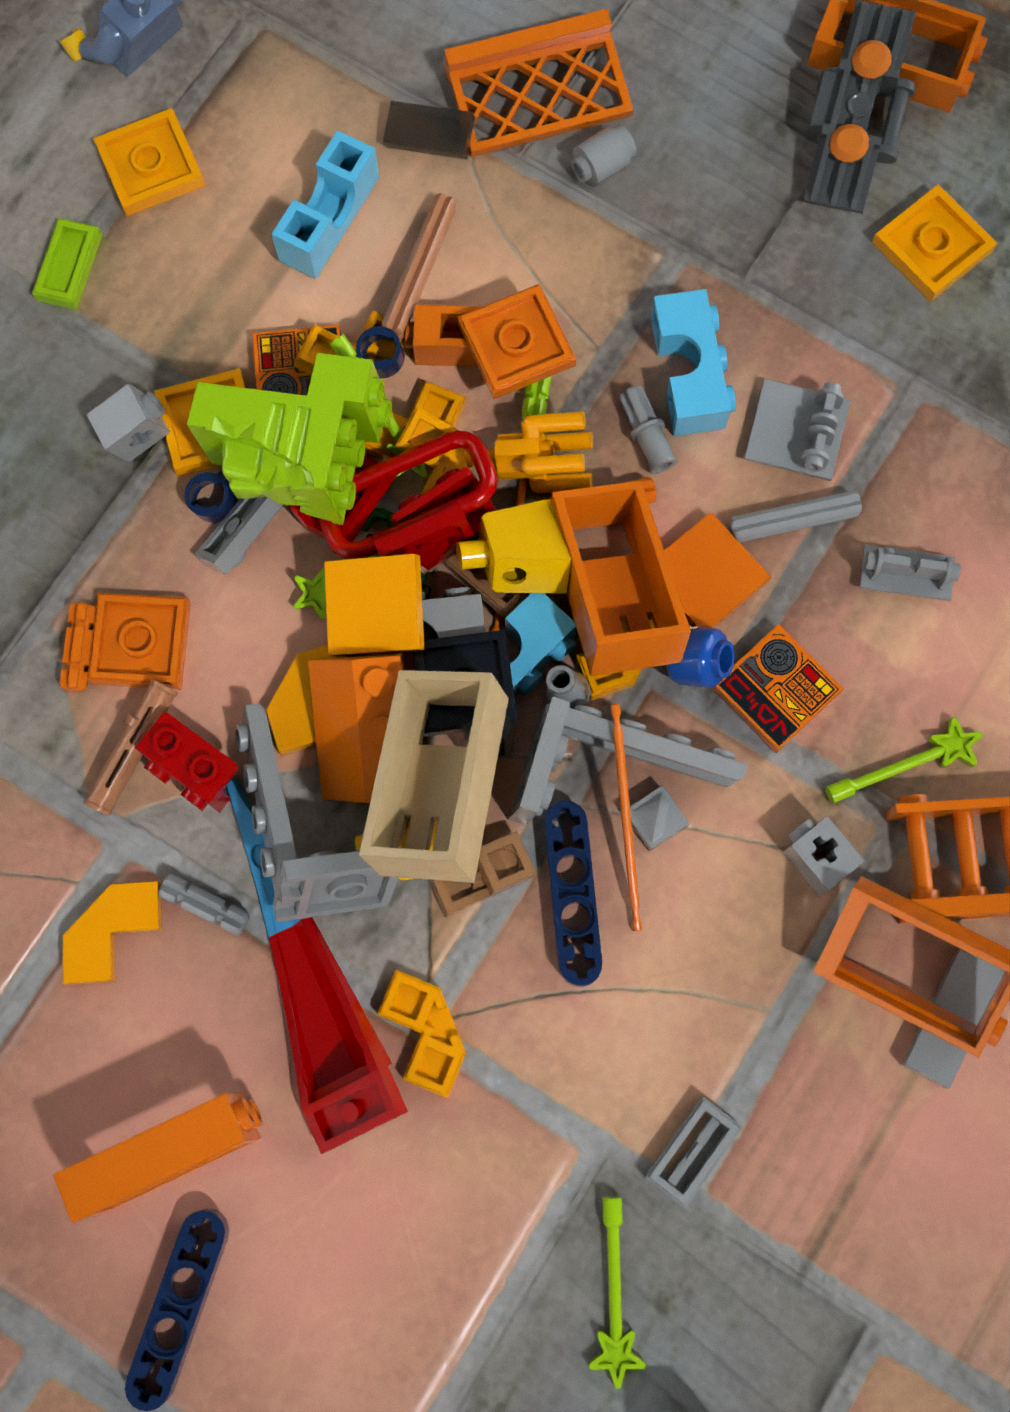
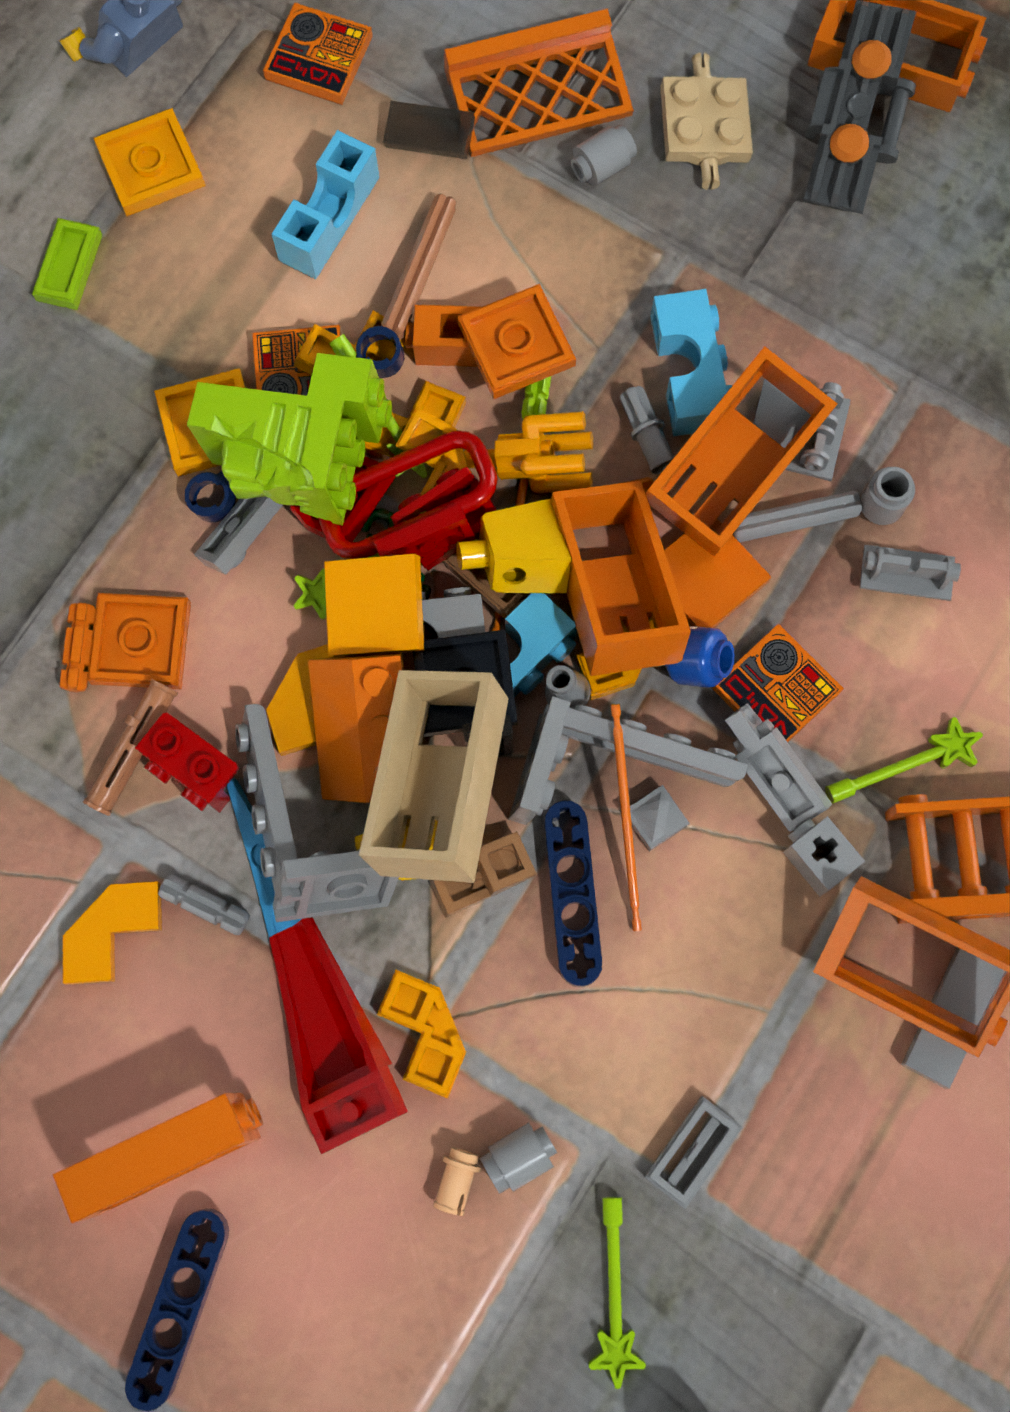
(129, 422): light grey brick -> none
(318, 53): none -> tile
(456, 1181): none -> light nougat pin
(518, 1158): none -> light grey brick
(706, 120): none -> tan plate
(735, 455): none -> orange piece
(776, 769): none -> light grey hinge
(887, 495): none -> light grey brick
(934, 242): light orange tile -> none

